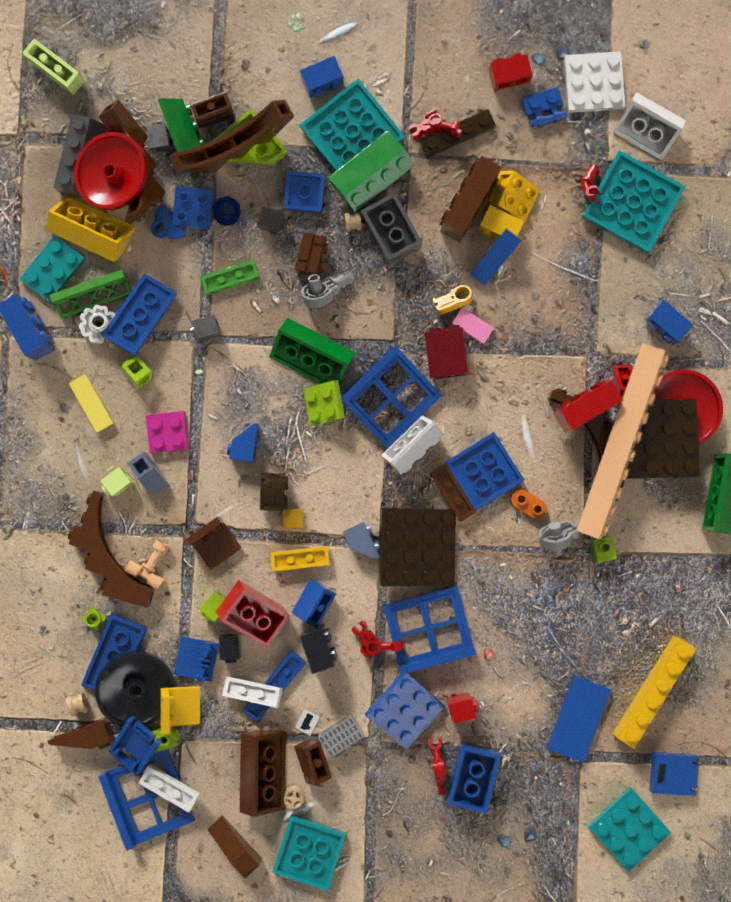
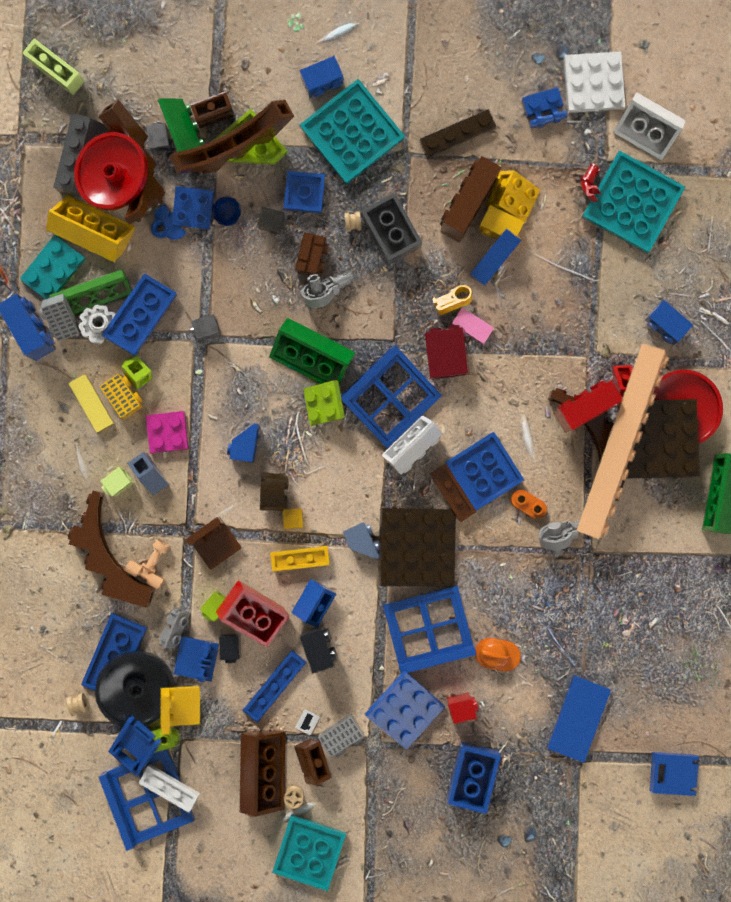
(59, 317): none -> light grey brick
(87, 736): reddish brown slope -> none
(91, 623): lime plate -> none
(122, 396): none -> yellow brick
(172, 636): none -> light grey hinge
(230, 277): bright green tile -> none
(235, 847): reddish brown slope -> none
(252, 692): white plate -> none
(370, 171): green slope -> none
(372, 645): red piece -> none
(434, 122): red piece -> none
(438, 766): red piece -> none
(497, 654): none -> orange piece
(510, 71): red brick -> none
(603, 549): lime brick -> none
(629, 829): teal plate -> none
(654, 691): yellow brick -> none

